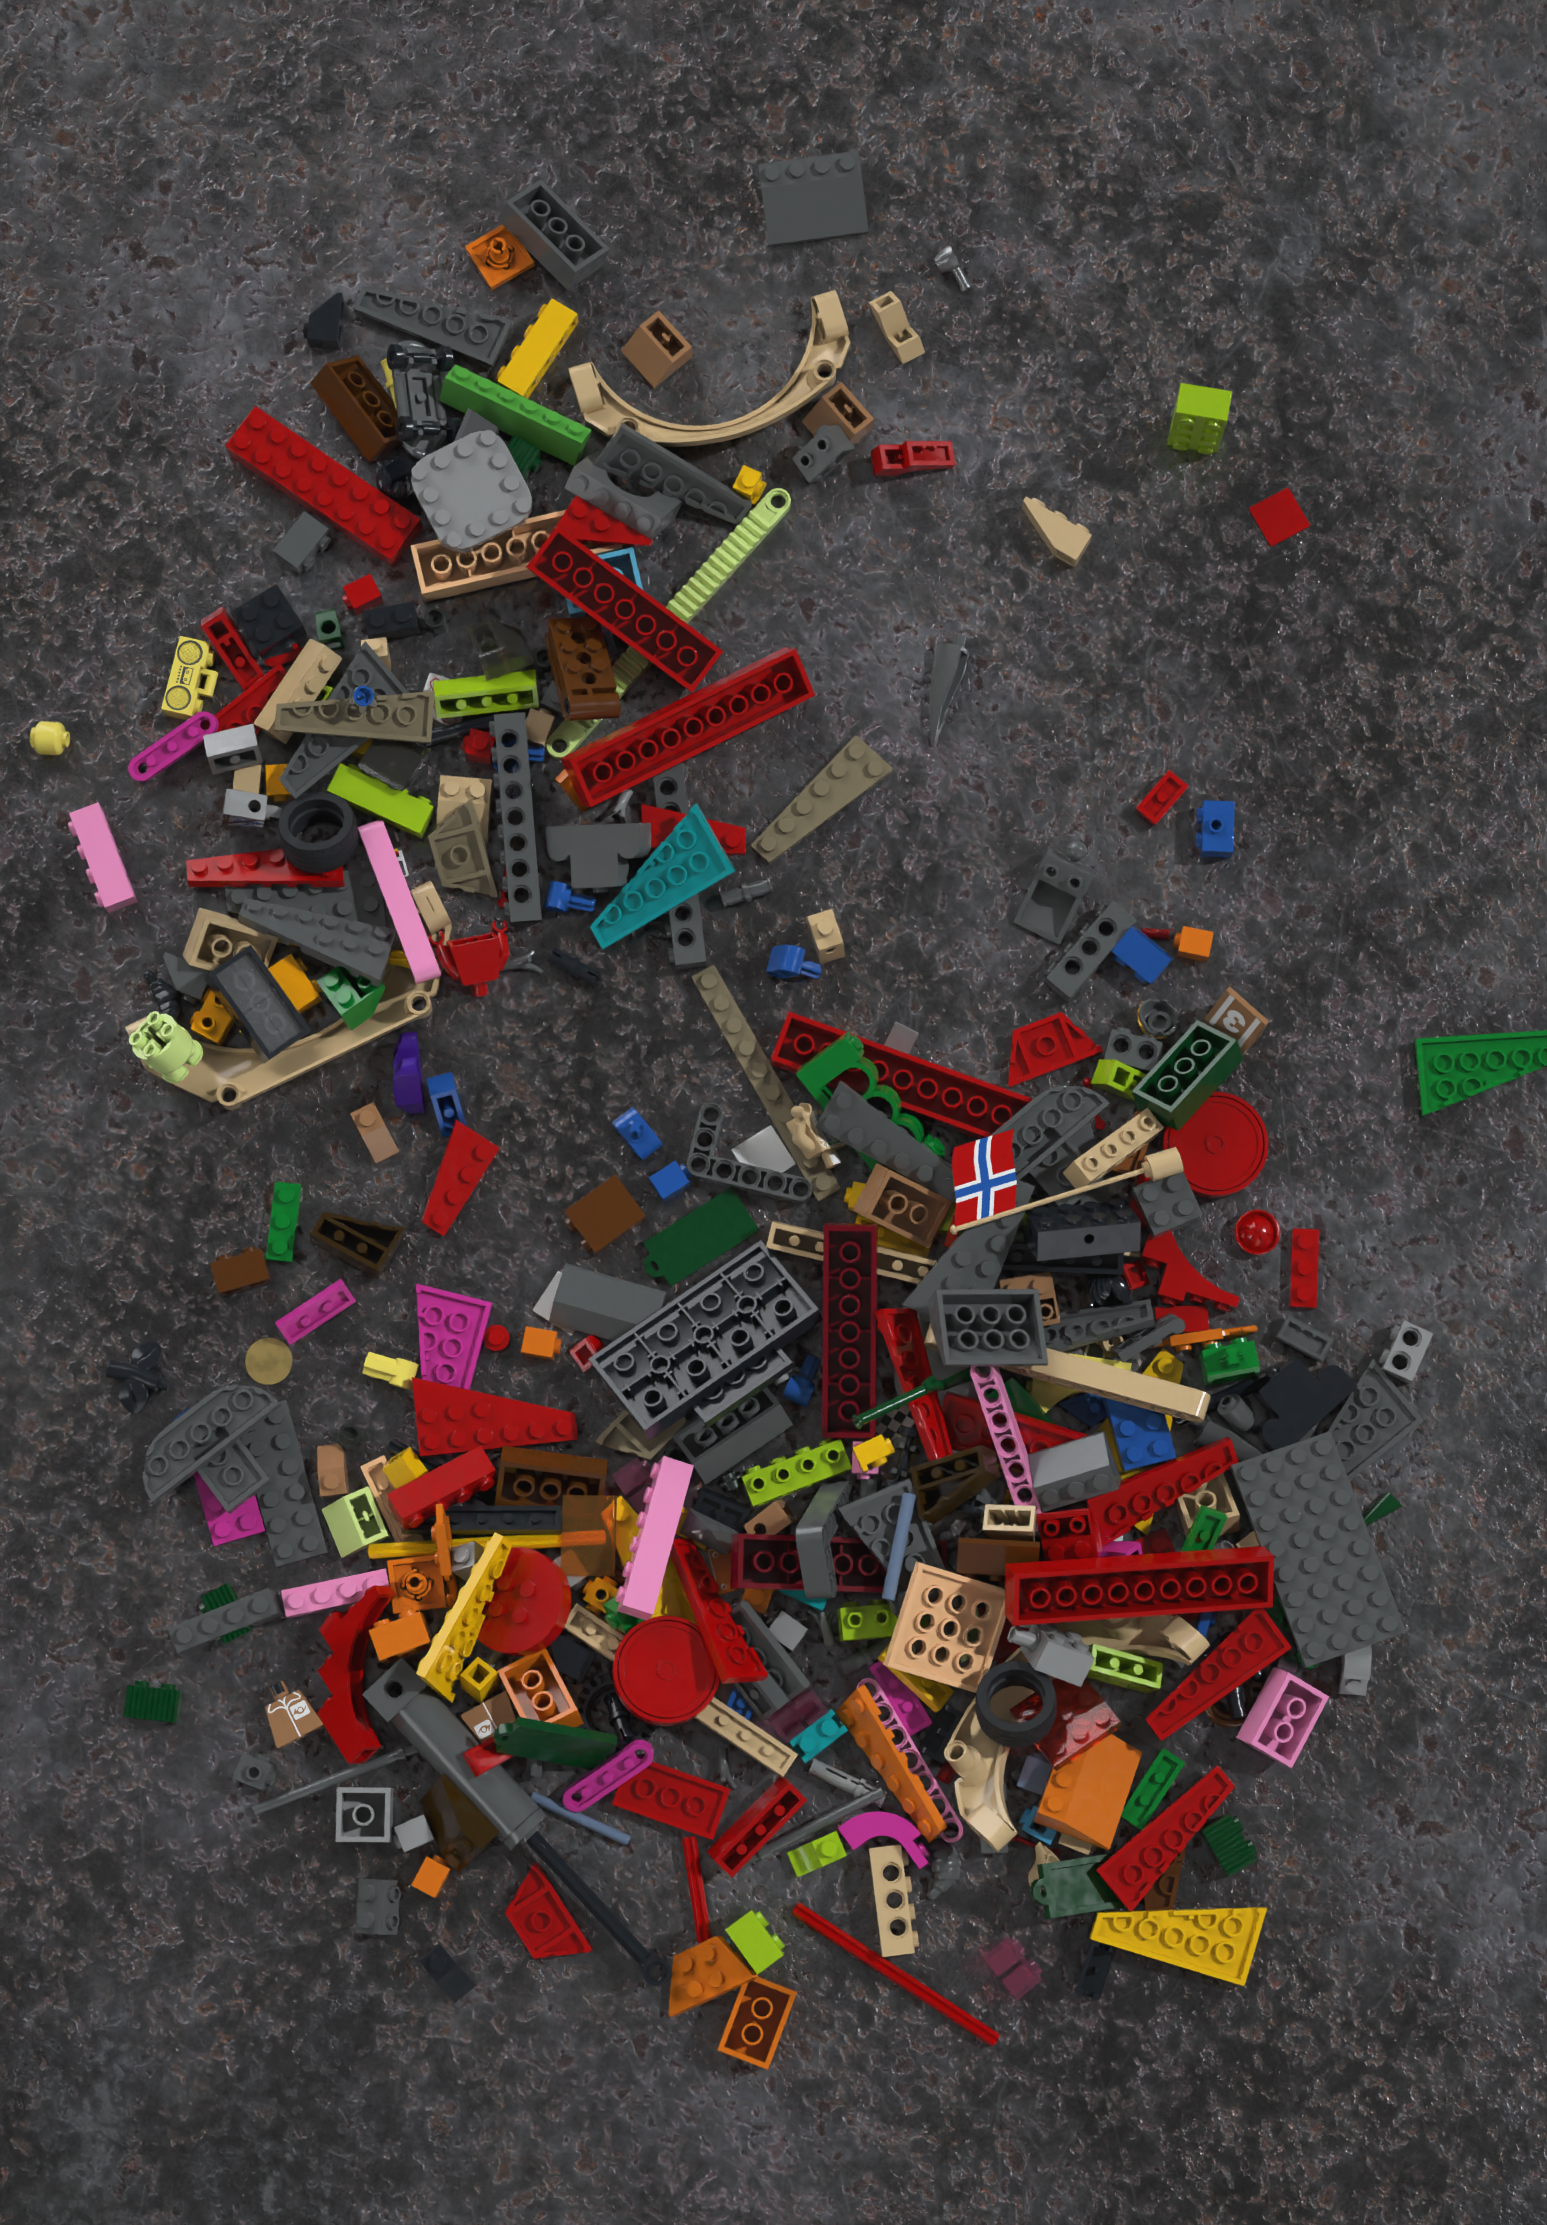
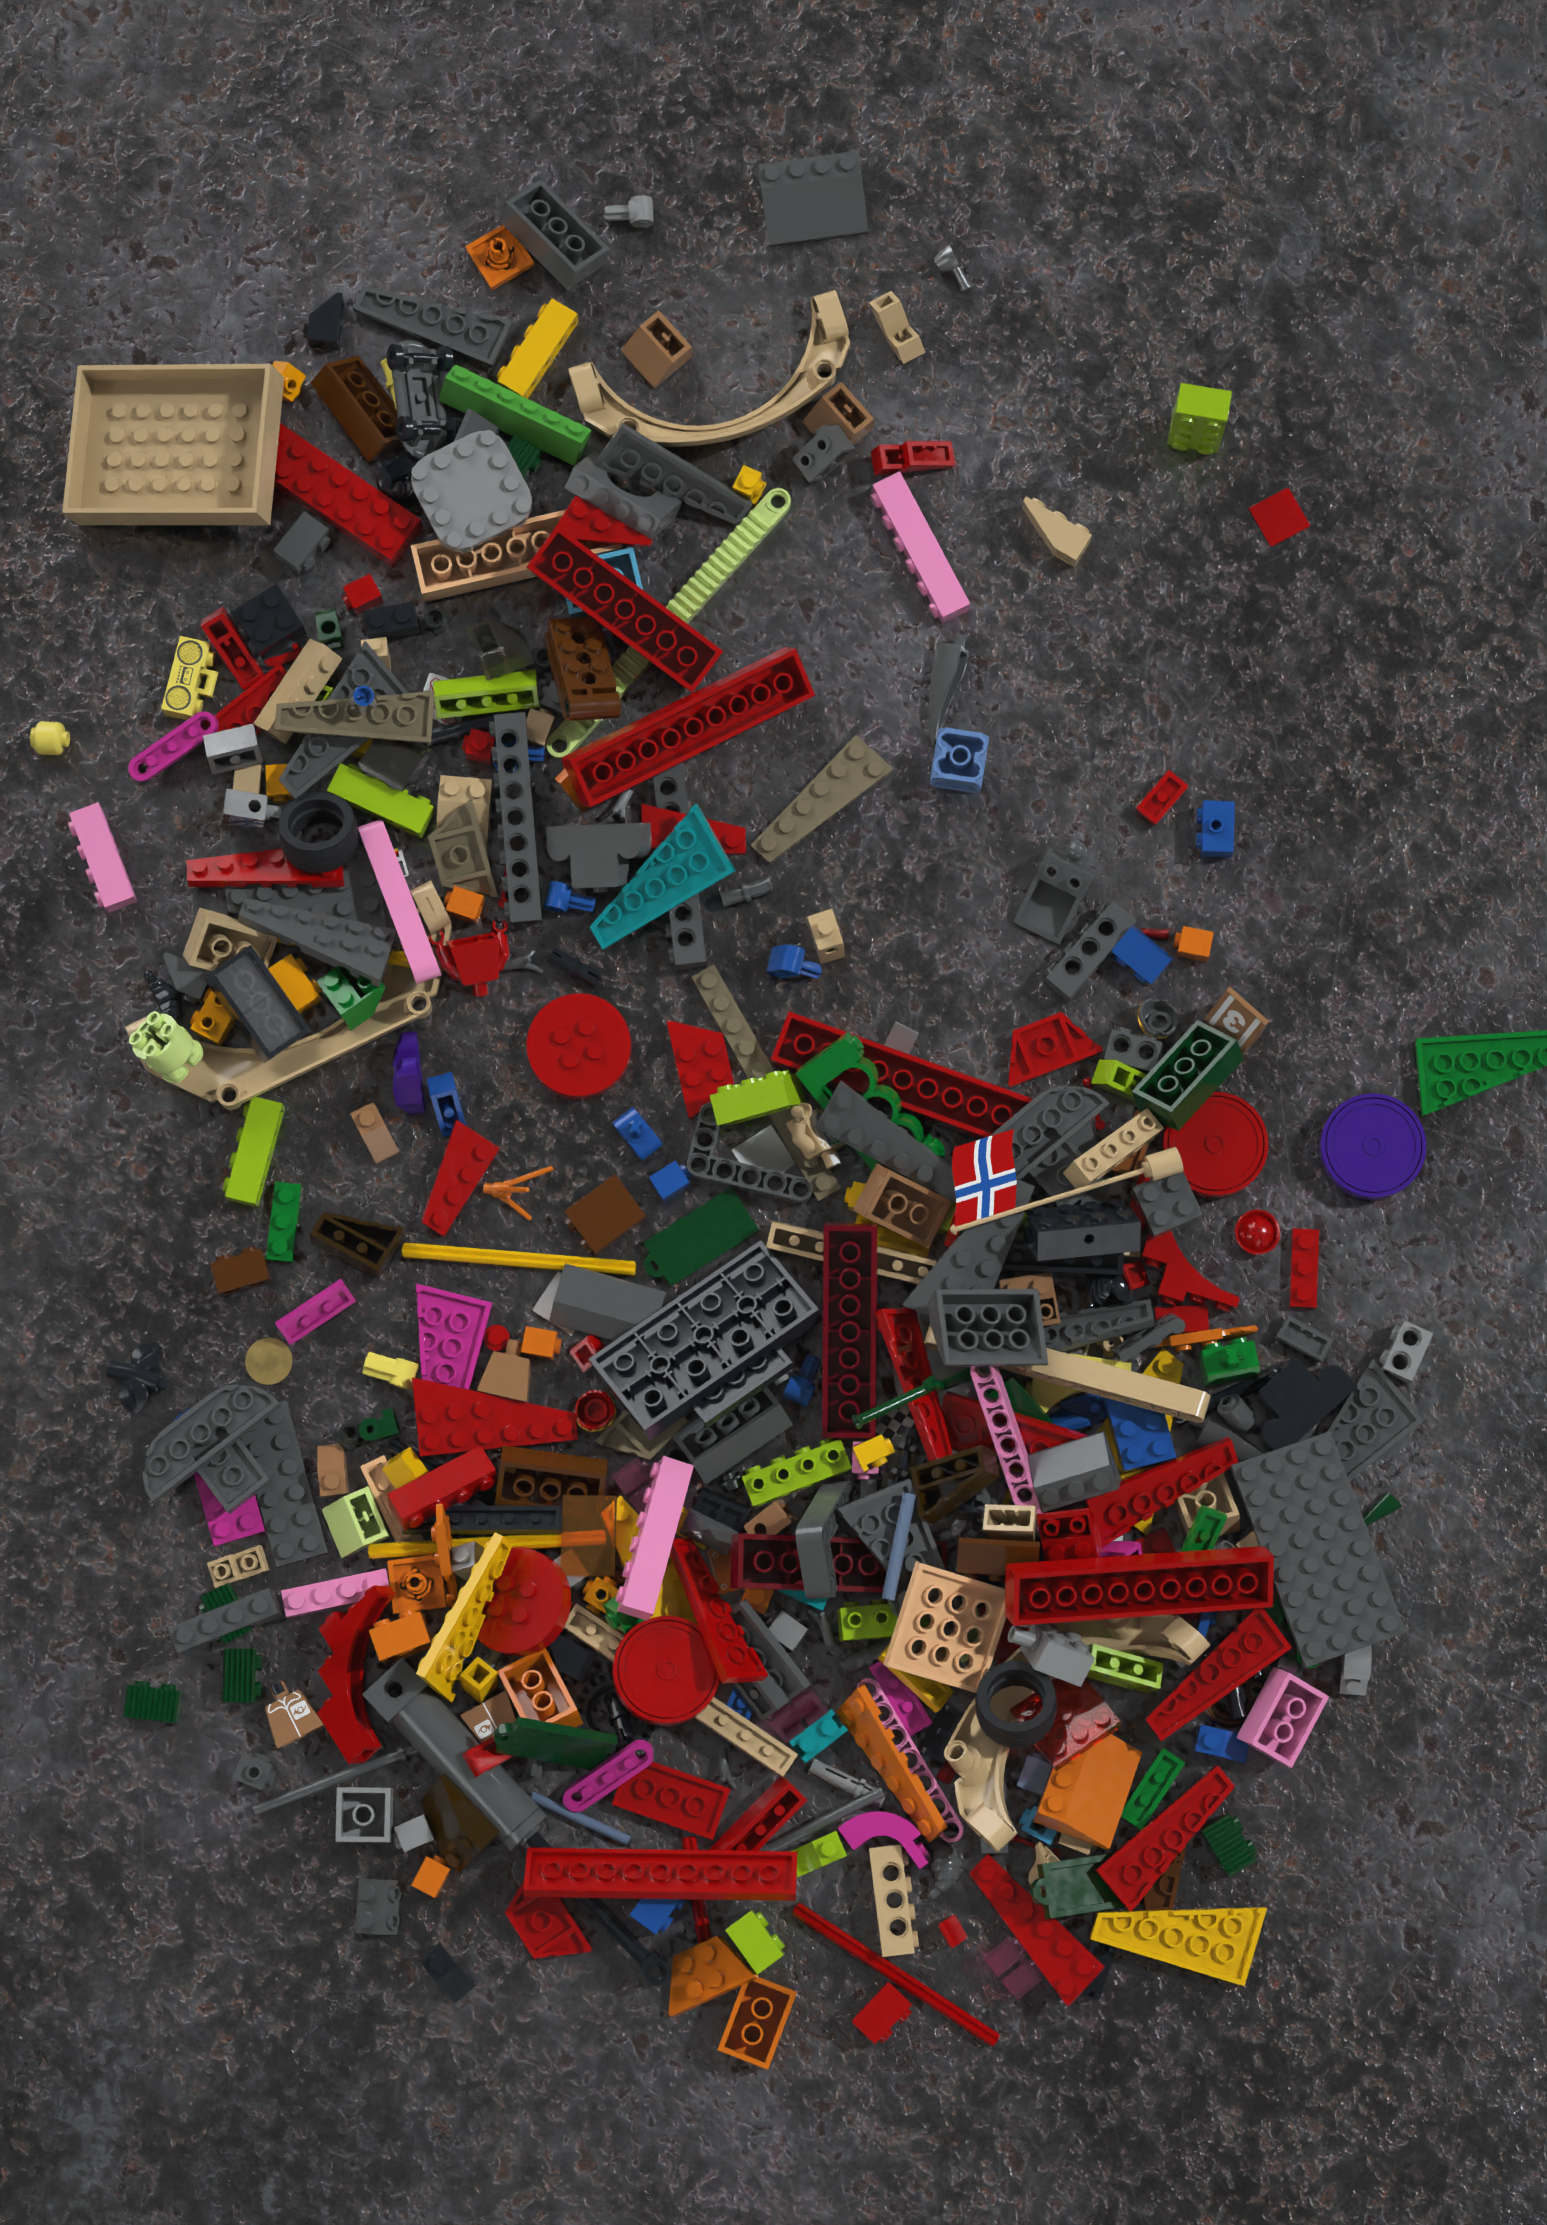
(173, 444): none -> tan container
(238, 1566): none -> tan slope
(241, 1675): none -> dark green brick
(254, 1151): none -> lime brick
(292, 380): none -> light orange brick
(380, 1429): none -> dark green leg
(464, 904): none -> orange brick
(504, 1189): none -> orange plant
(507, 1374): none -> medium nougat torso
(518, 1259): none -> yellow axle
(579, 1046): none -> red brick
(595, 1410): none -> red hair
(638, 212): none -> light grey axle
(656, 1913): none -> blue slope
(661, 1874): none -> red plate
(700, 1063): none -> red wing
(757, 1097): none -> lime brick
(882, 2013): none -> red brick
(920, 548): none -> bright pink brick
(952, 1931): none -> red slope
(959, 760): none -> medium blue piece
(1050, 1945): none -> red wing
(1069, 1419): none -> blue piece
(1220, 1744): none -> blue slope
(1372, 1146): none -> dark purple brick

